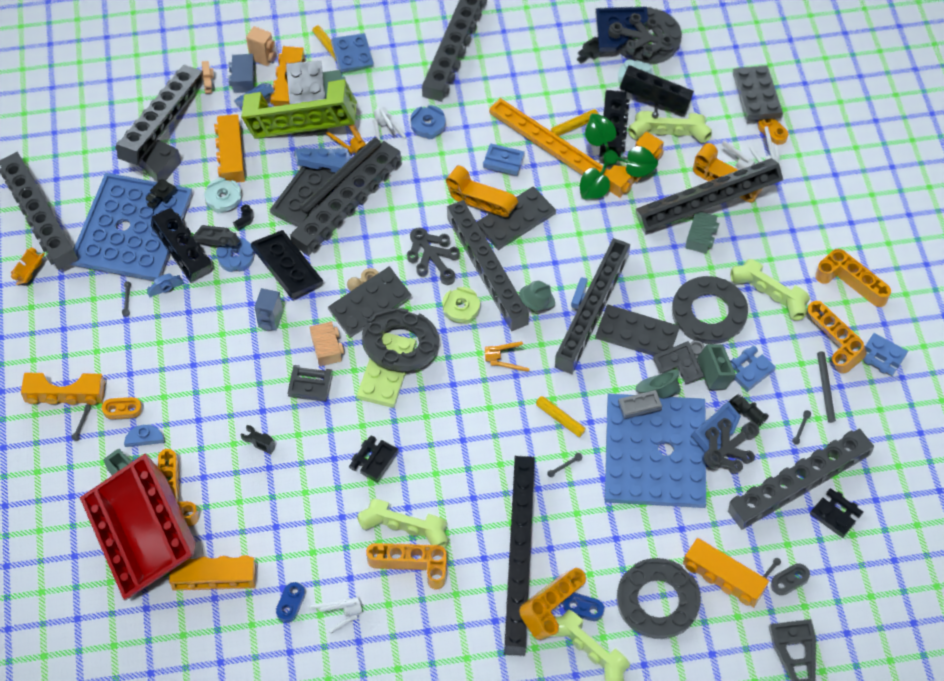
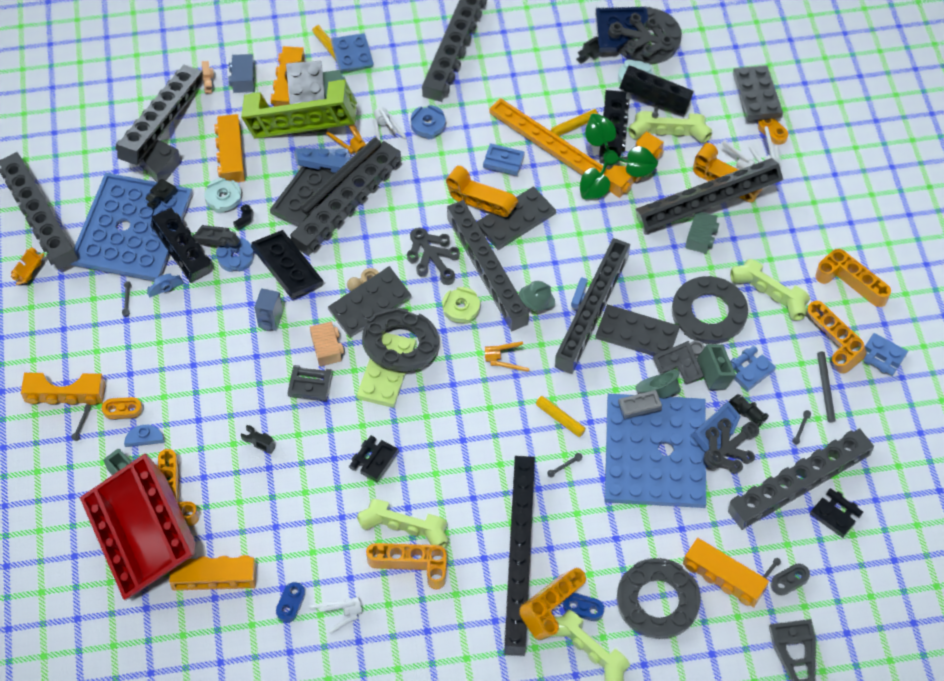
(261, 45): light nougat brick -> none
(265, 89): medium blue plate -> none

